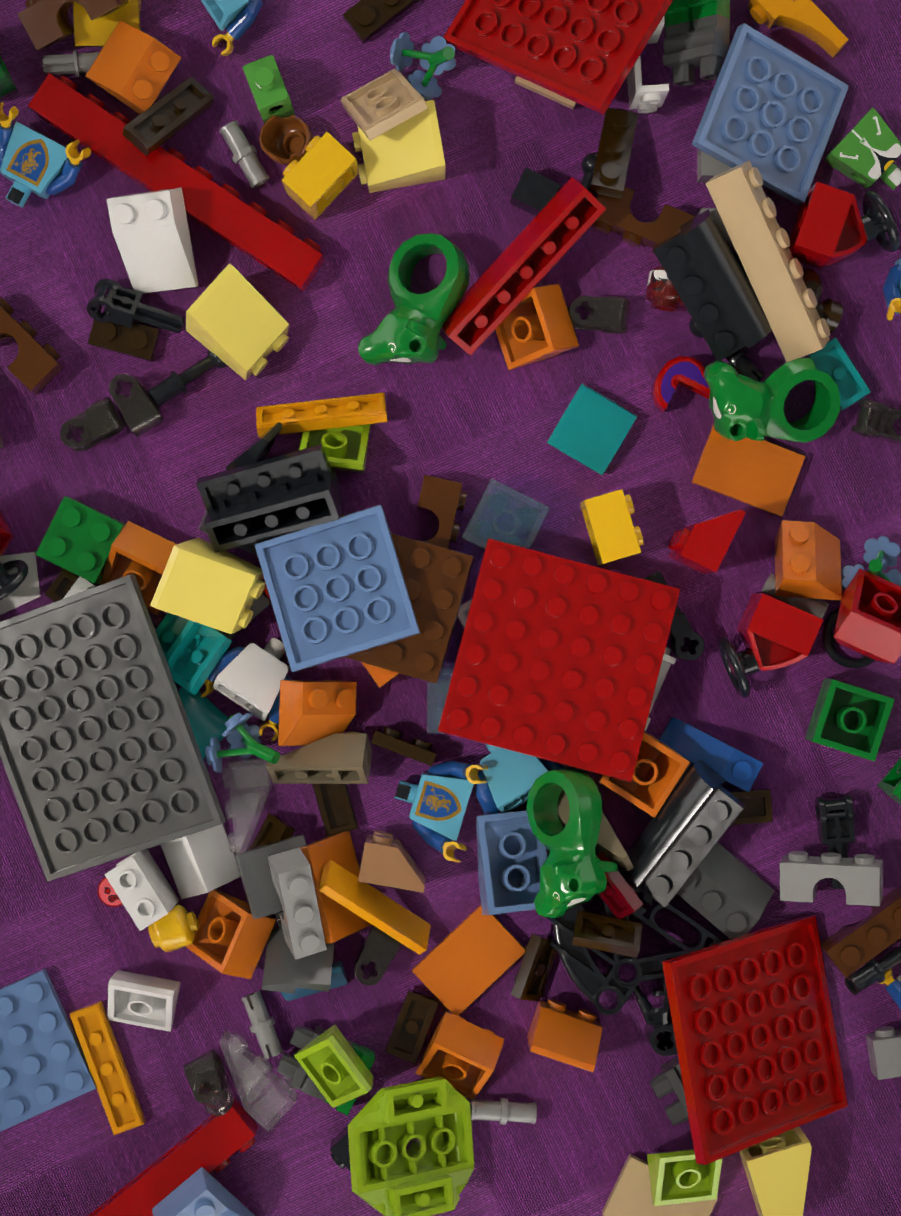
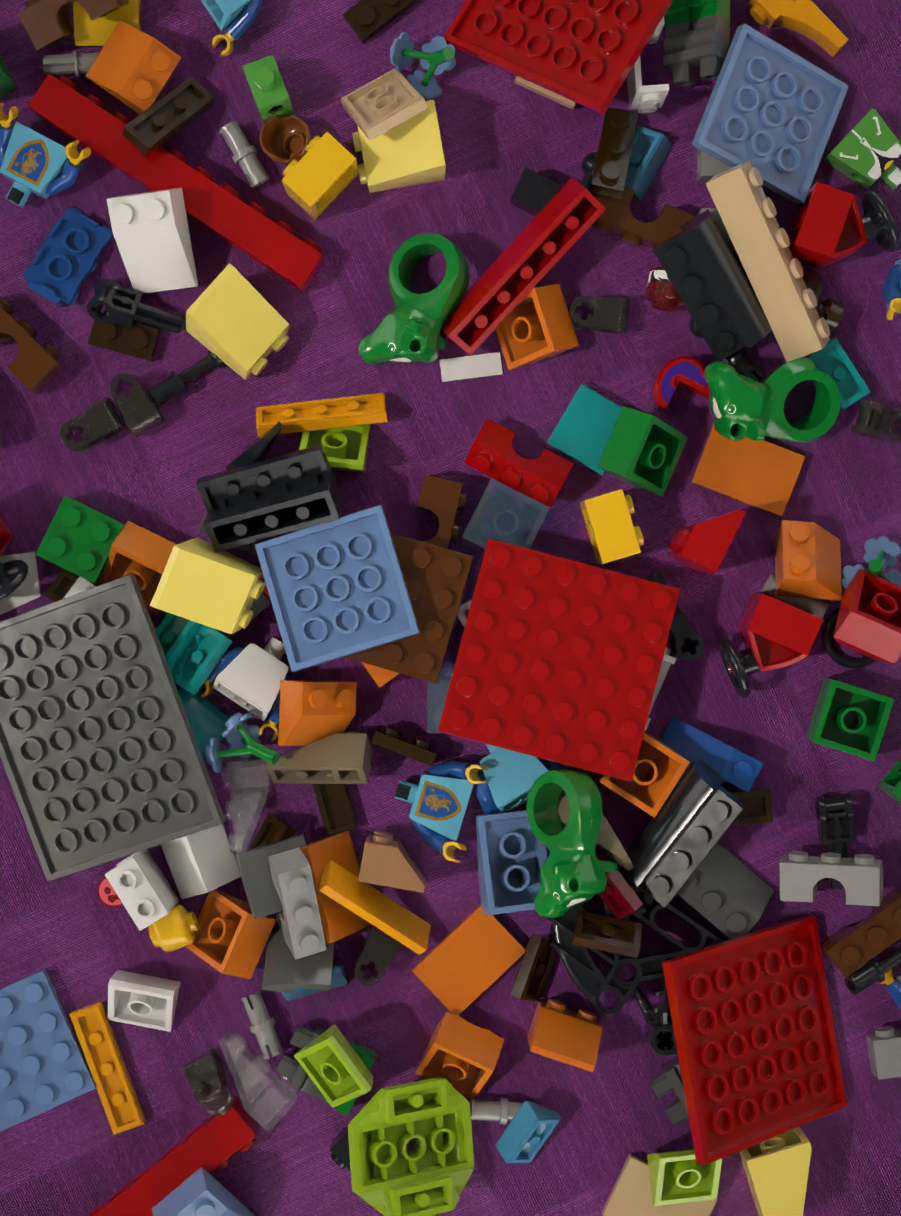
(67, 257): none -> blue piece
(411, 1026): dark brown plate -> none
(471, 366): none -> white sticker
(527, 1133): none -> dark azure slope
(535, 478): none -> red arch
(642, 451): none -> green brick
(646, 158): none -> dark azure slope

